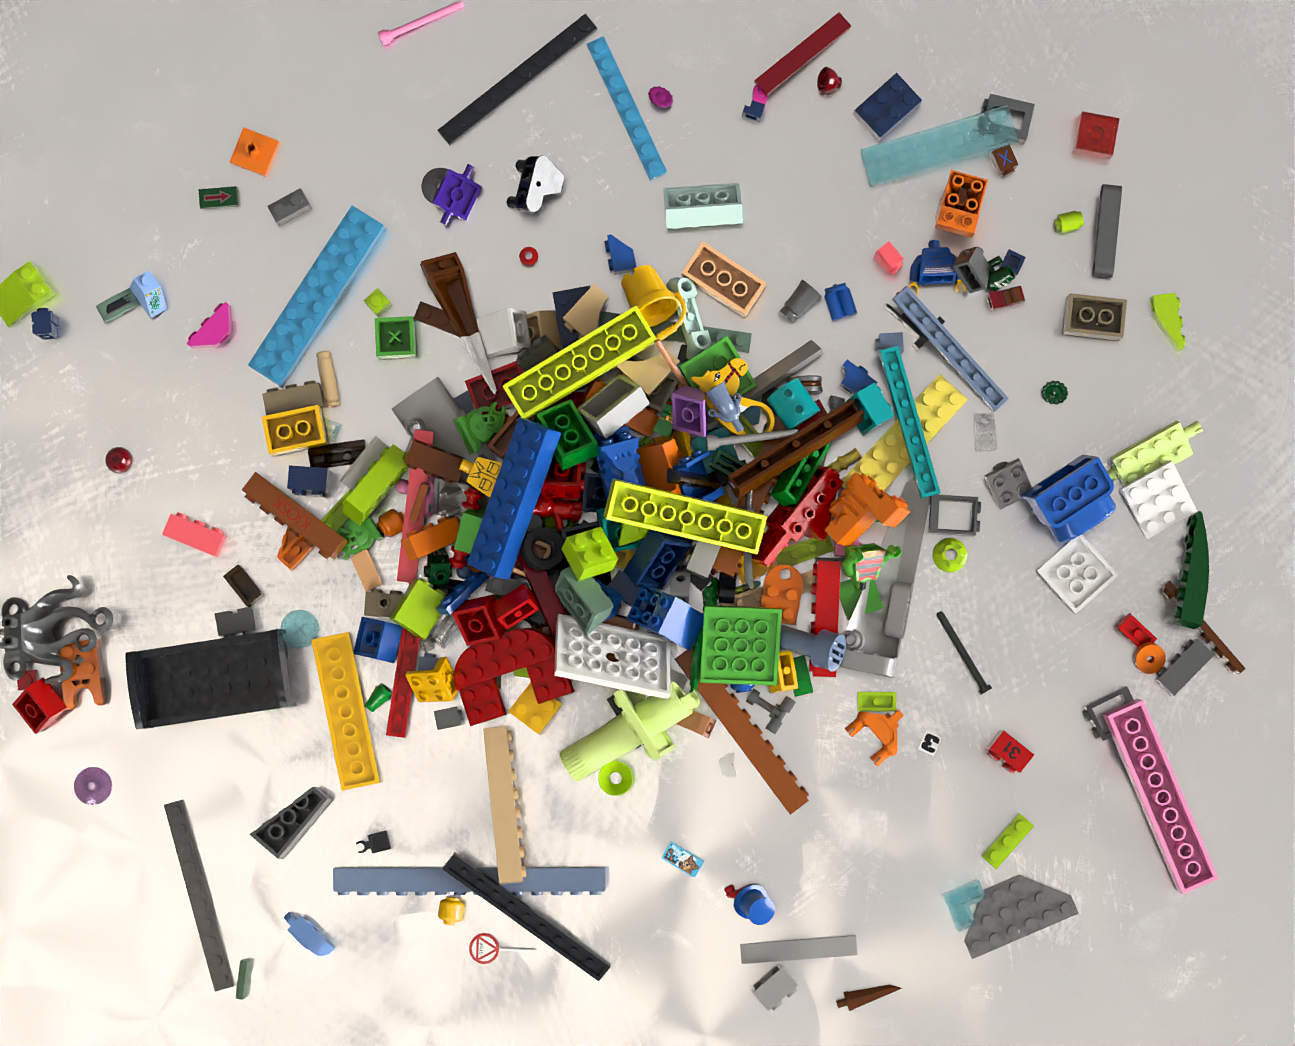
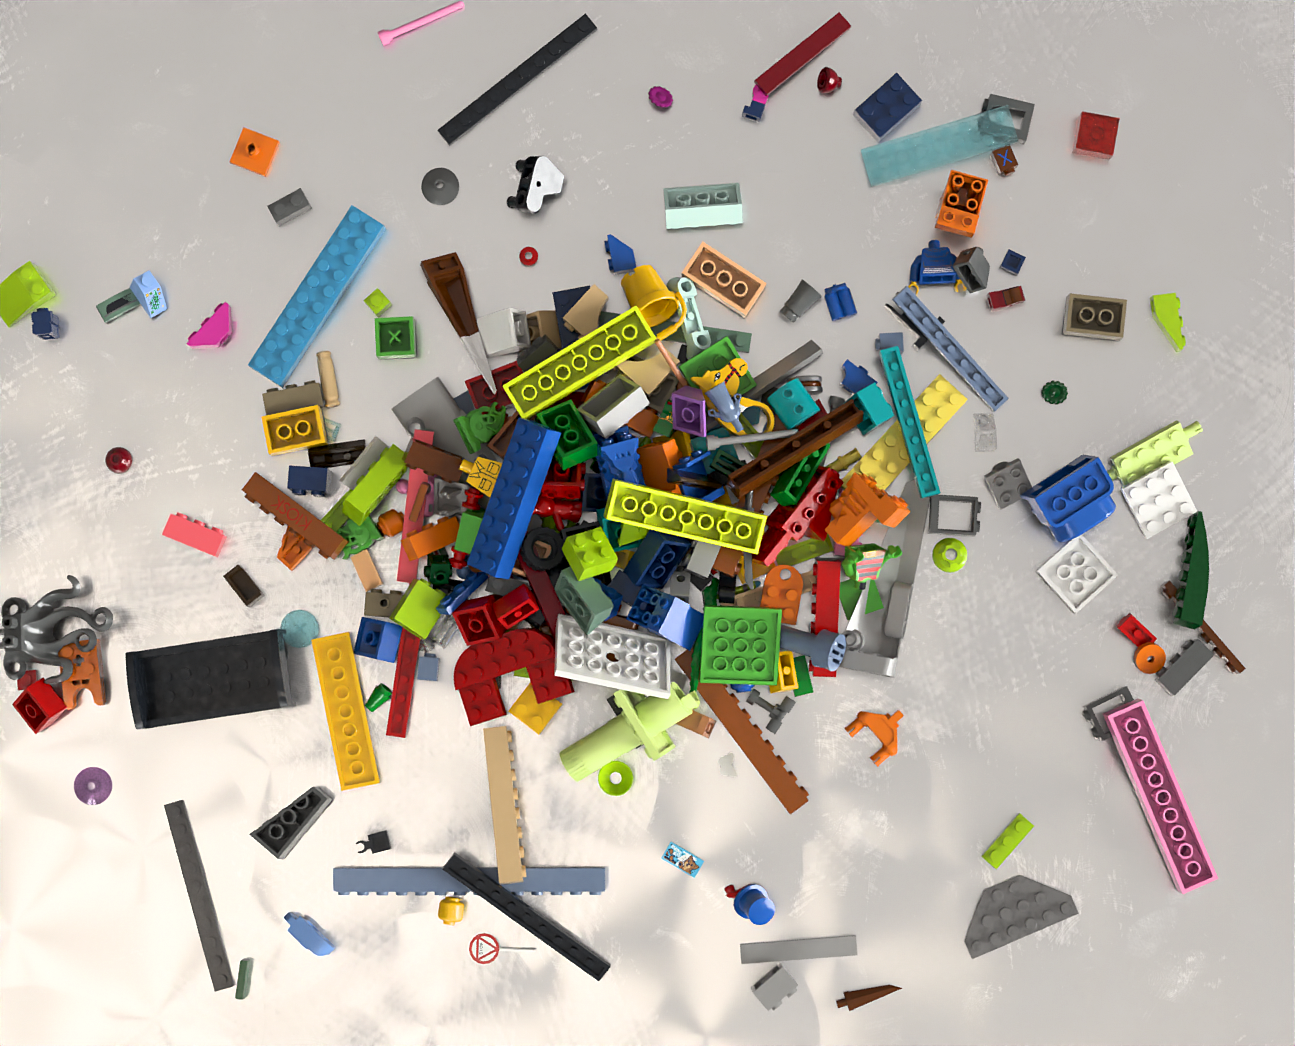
(218, 197): dark green tile -> none
(242, 622): dark grey brick -> none
(434, 317): reddish brown plate -> none
(434, 684): yellow bracket -> none
(448, 718): dark grey brick -> none
(456, 194): dark purple plate -> none
(626, 108): dark azure plate -> none
(876, 701): lime plate -> none
(889, 258): coral brick -> none
(930, 743): sticker -> none
(958, 903): clear light blue brick -> none
(963, 653): pearl dark grey bar -> none
(1001, 276): dark green piece -> none
(1009, 751): red brick -> none
(1069, 221): lime brick -> none
(1107, 230): dark grey beam -> none

